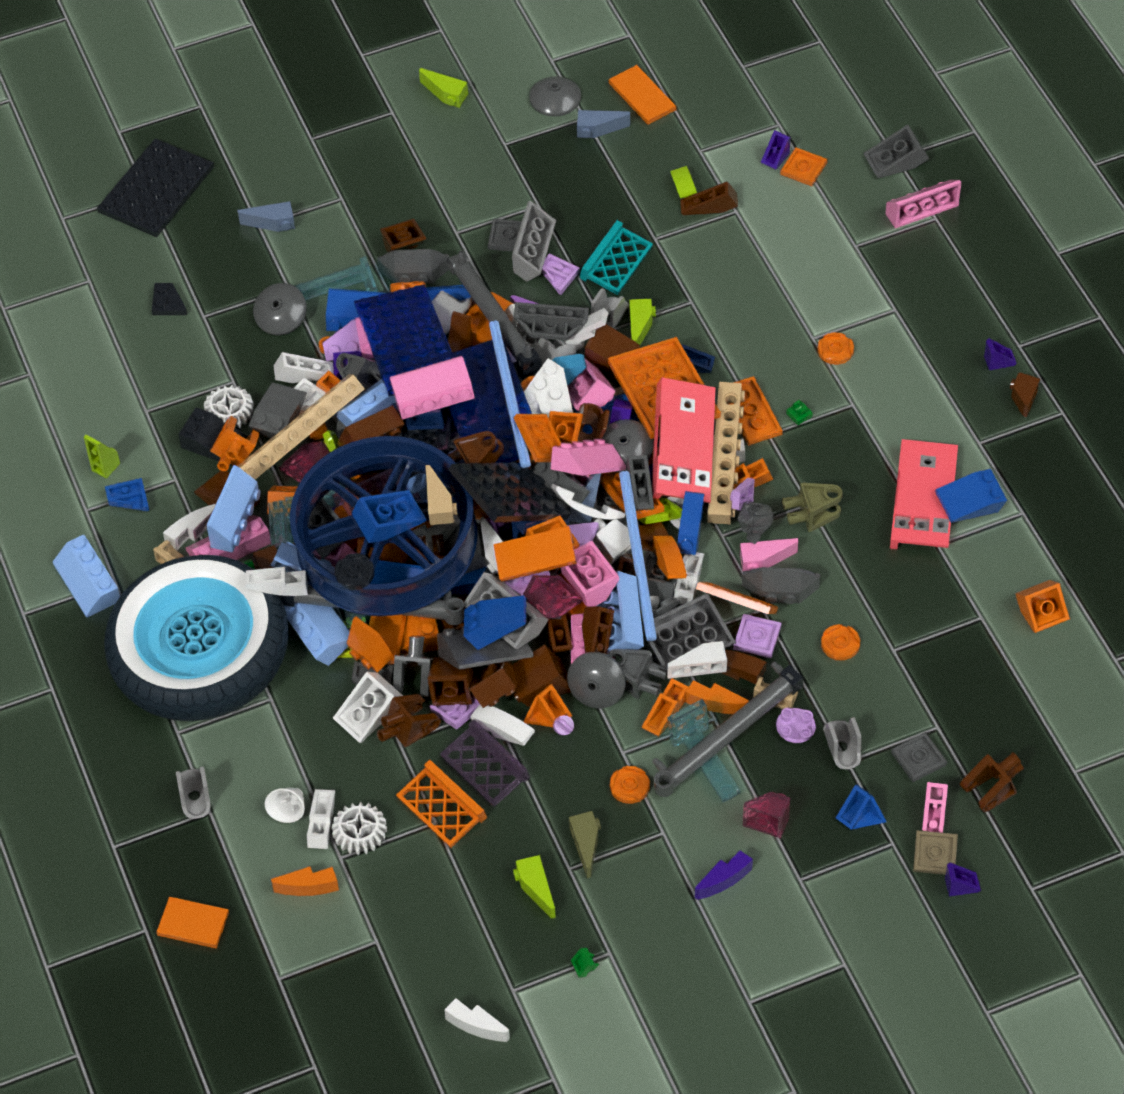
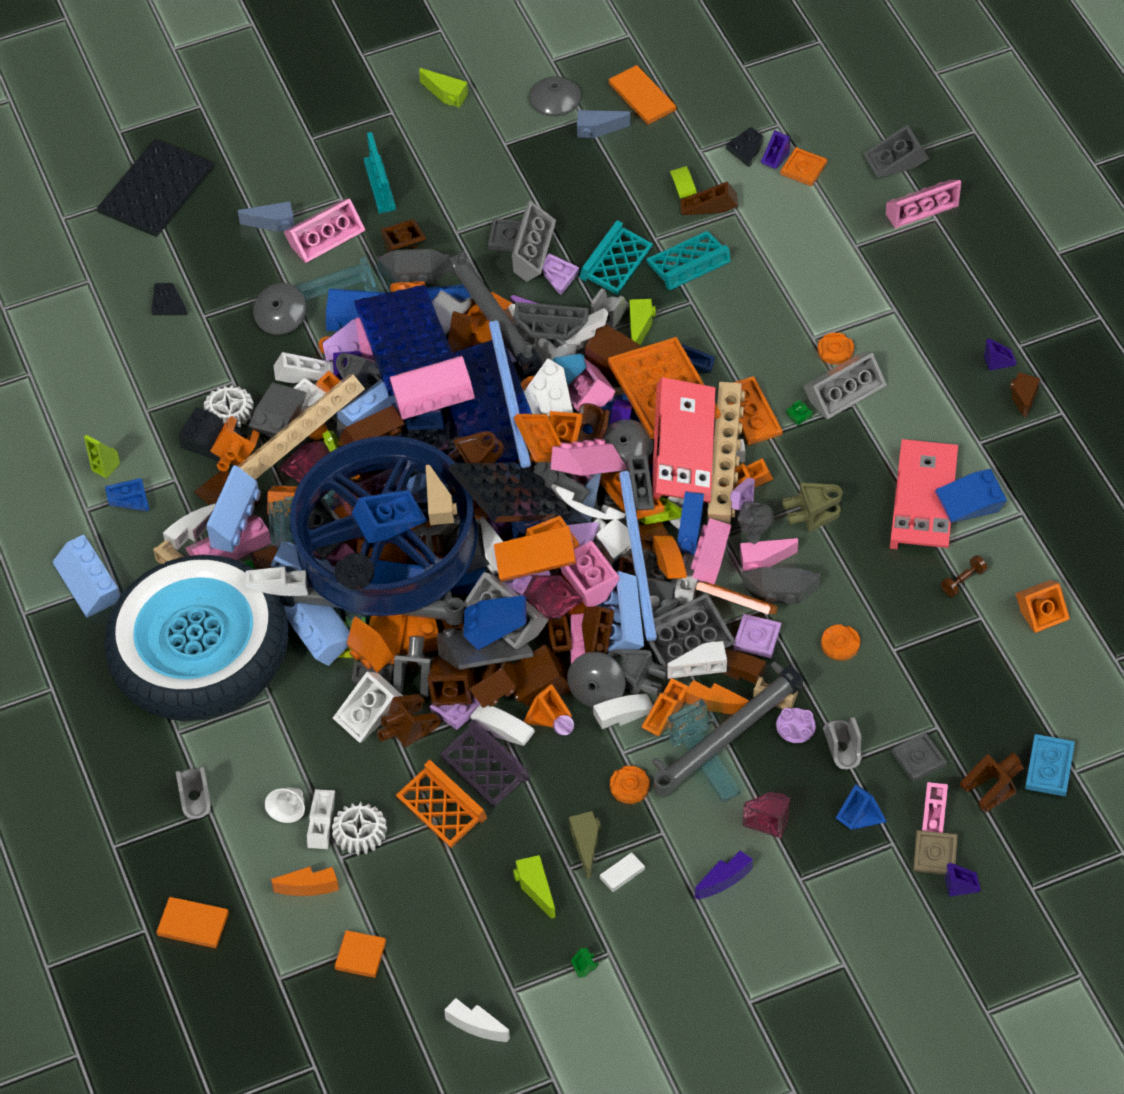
(324, 230): none -> bright pink slope
(360, 954): none -> orange tile
(378, 178): none -> teal fence
(622, 710): none -> white slope
(622, 872): none -> white tile
(693, 267): none -> teal fence
(710, 550): none -> bright pink brick
(745, 145): none -> black wing
(845, 384): none -> light grey slope
(950, 587): none -> reddish brown wheel
(1050, 765): none -> dark azure plate

